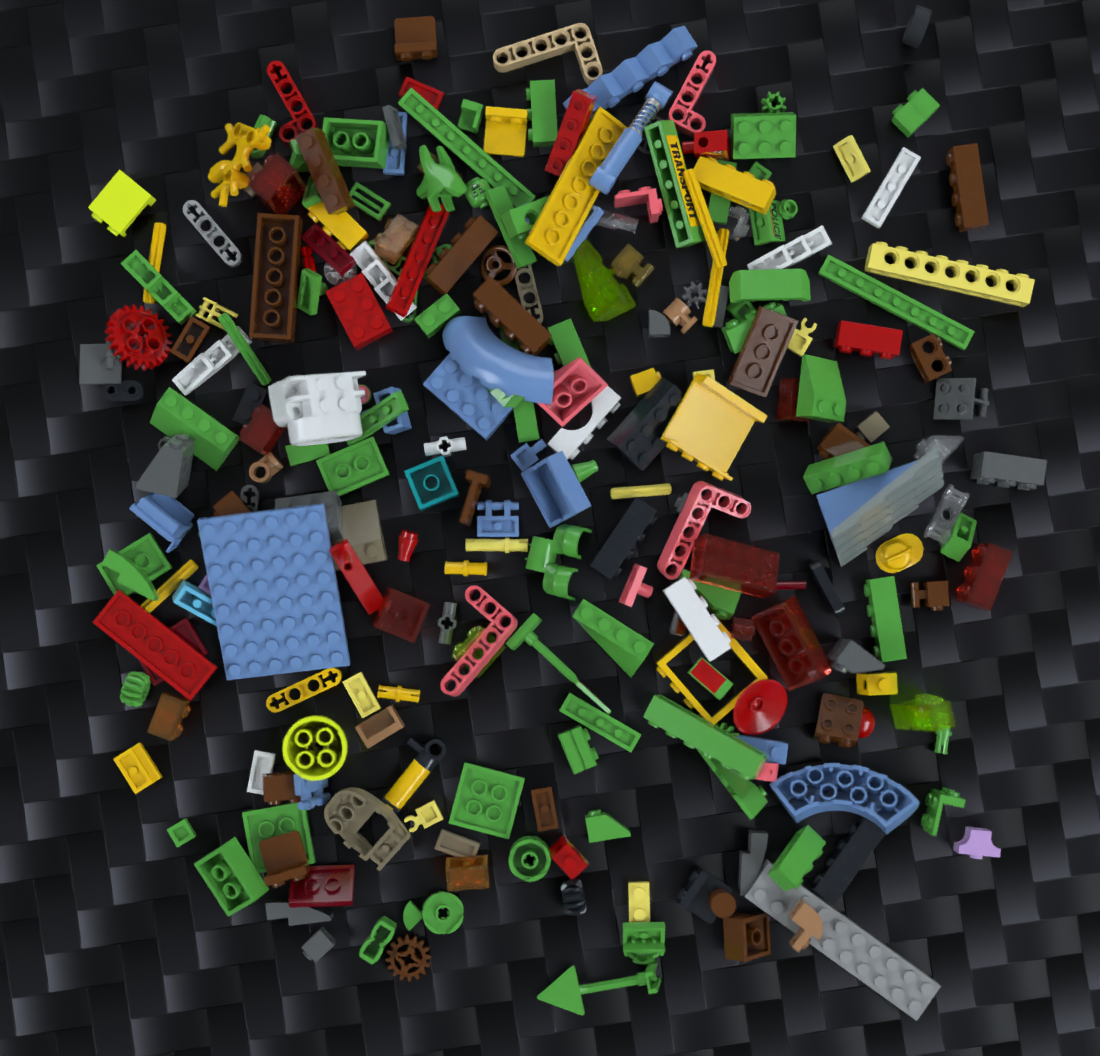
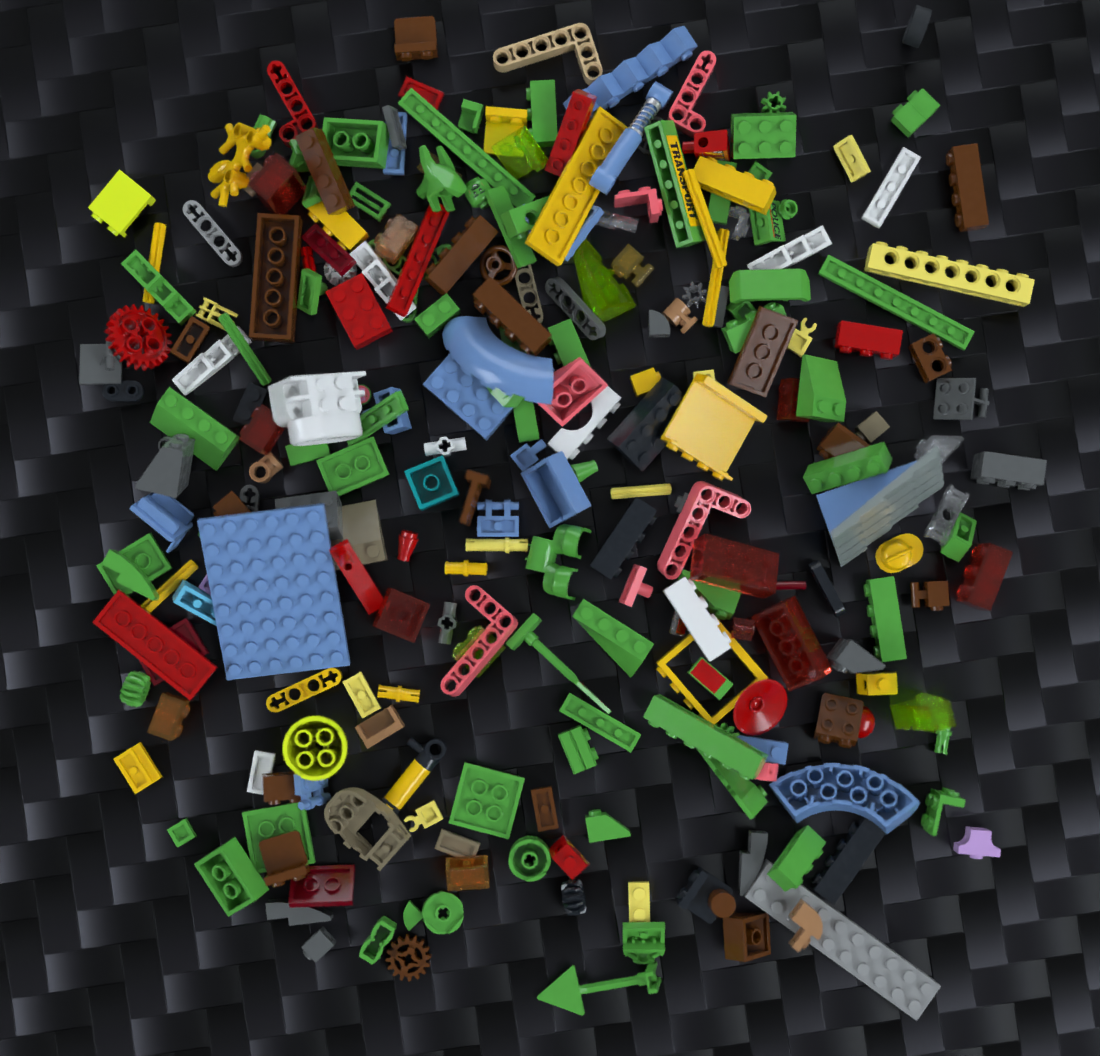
(520, 153): none -> clear neon green bracket
(573, 310): none -> dark grey beam

